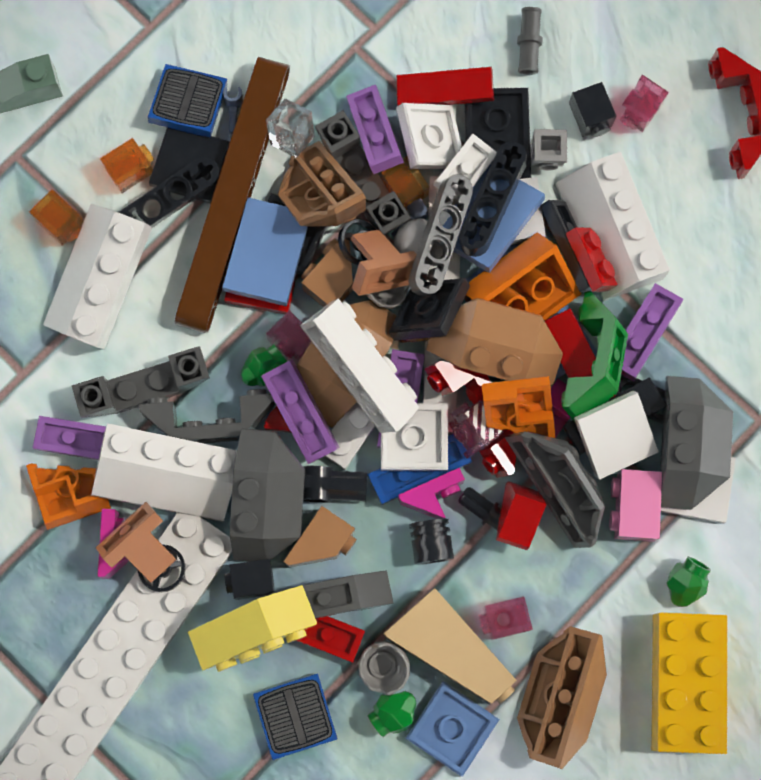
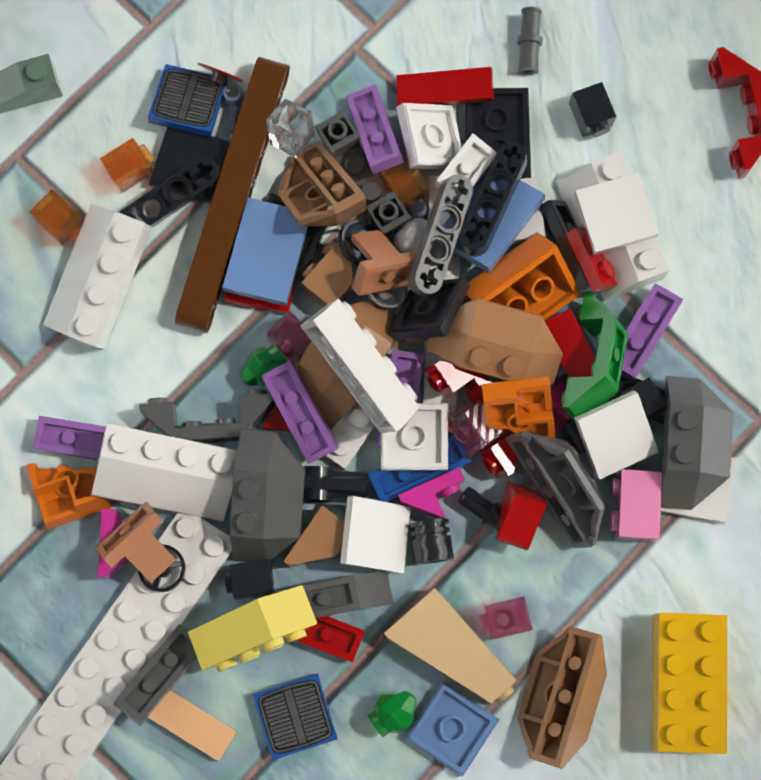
(126, 392): dark grey slope -> none
(157, 676): none -> dark grey plate
(193, 725): none -> light nougat tile
(218, 75): none -> piece
(375, 535): none -> white tile
(384, 667): light grey hair -> none
(548, 148): light grey brick -> none
(616, 213): none -> white tile
(643, 104): clear pink brick -> none
(688, 582): green rock -> none

